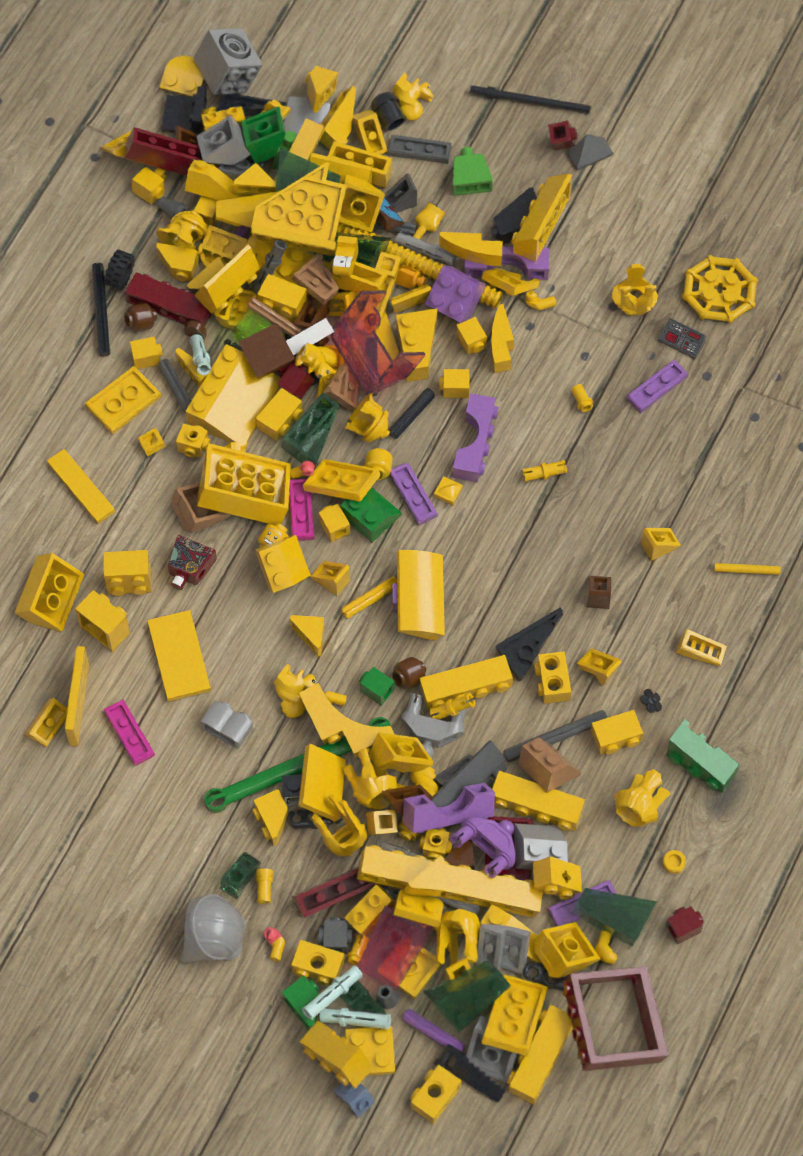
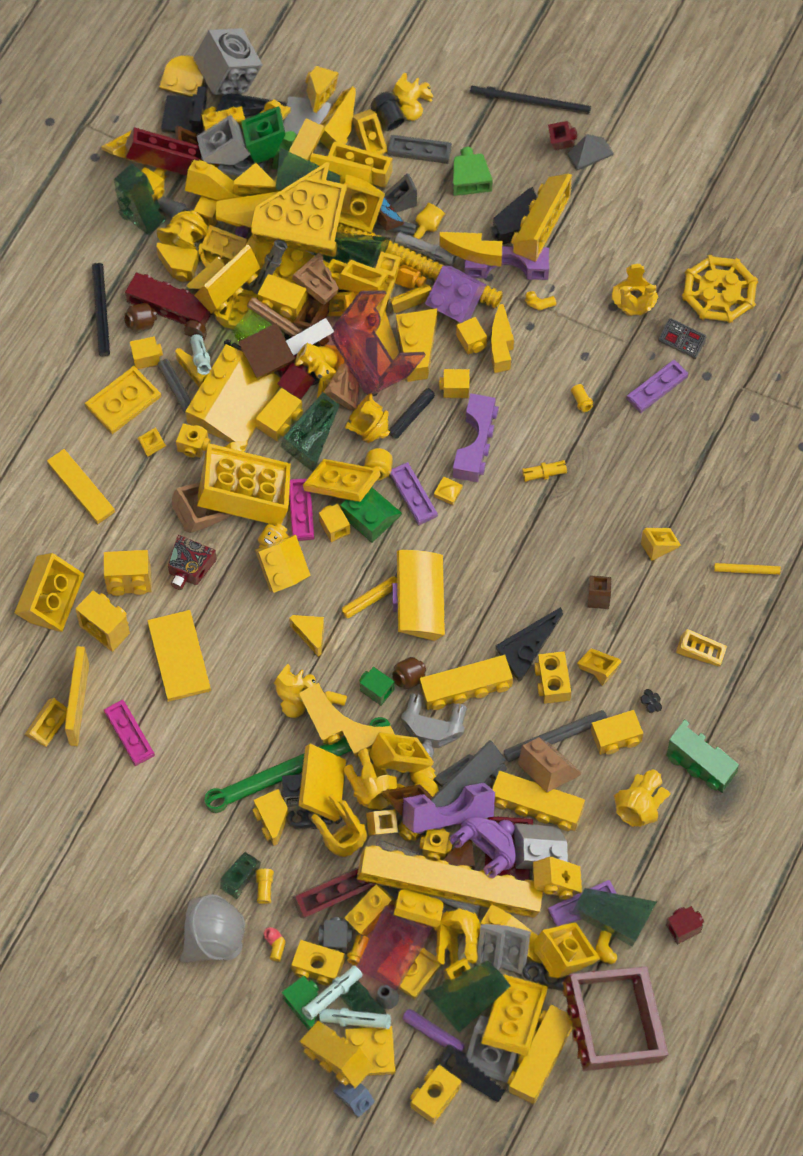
(119, 269): black tyre -> none
(136, 200): none -> clear green wedge
(227, 724): light grey brick -> none
(306, 468): arm -> none
(332, 576): yellow slope -> none
(345, 255): yellow leg -> none
(428, 882): yellow slope -> none
(453, 707): yellow pin -> none
(509, 281): yellow wing -> none
(674, 862): yellow tile -> none

